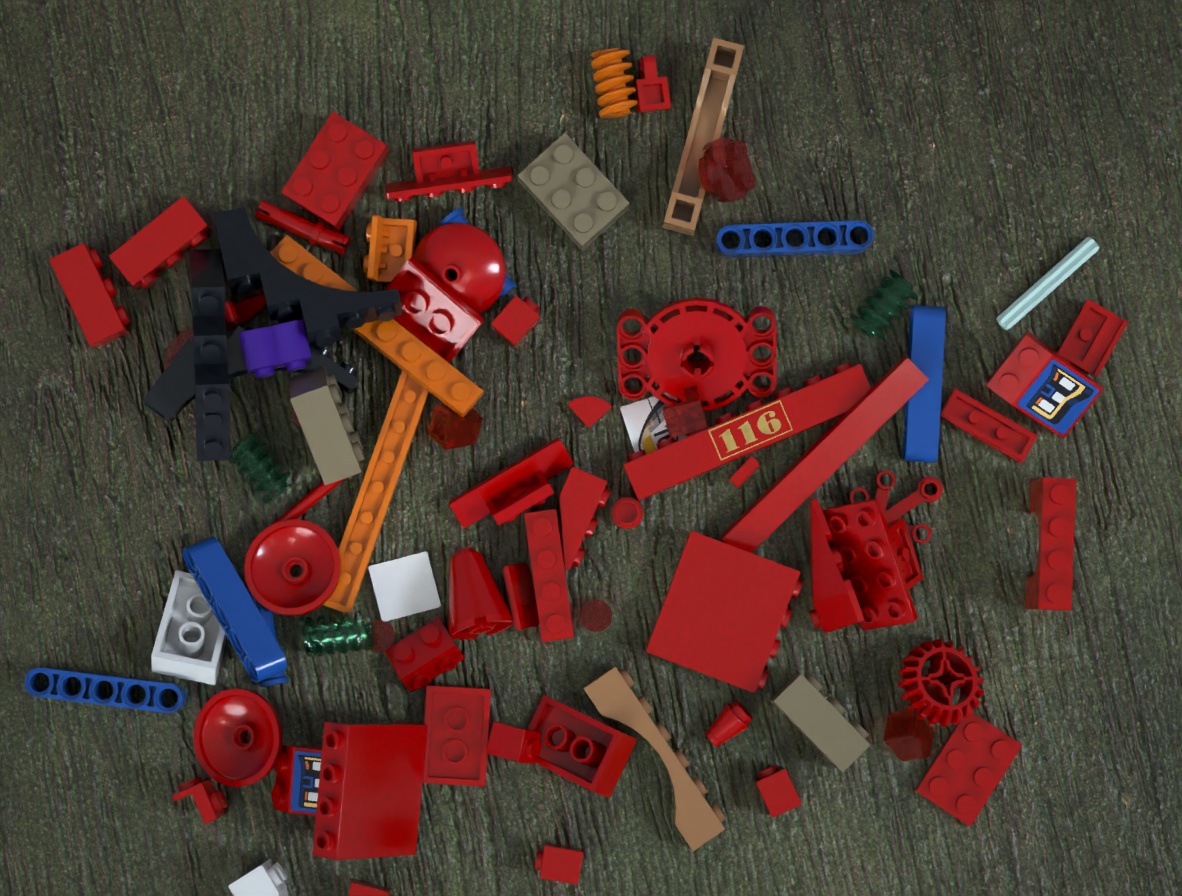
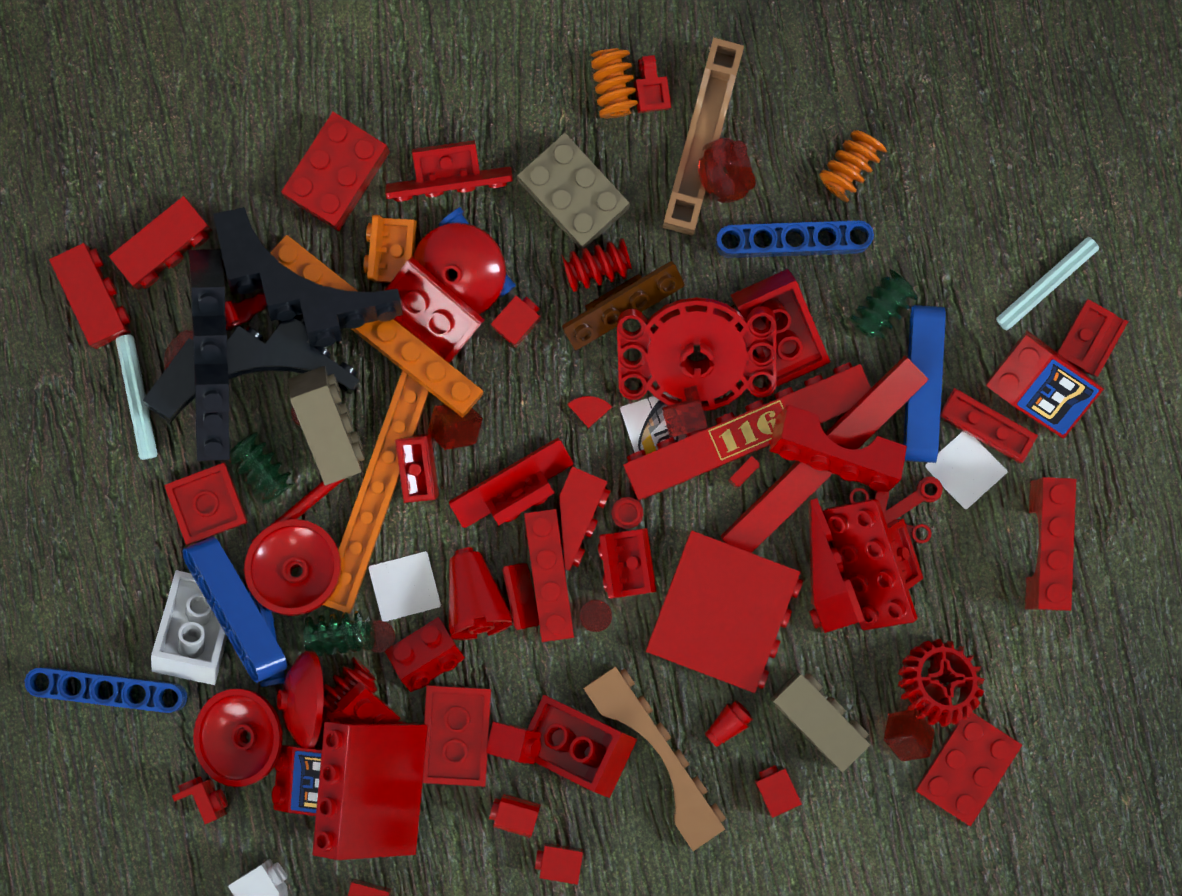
(135, 395): none -> light aqua axle
(206, 503): none -> red plate
(275, 348): dark purple brick -> none
(302, 227): red pin -> none
(303, 699): none -> red dish
(343, 686): none -> red piece
(362, 707): none -> red plate
(417, 468): none -> red slope
(514, 815): none -> red brick
(597, 265): none -> red piece
(627, 563): none -> red bracket
(633, 294): none -> reddish brown bracket
(797, 338): none -> red slope
(801, 438): none -> red arch
(850, 164): none -> orange piece
(966, 469): none -> white sticker

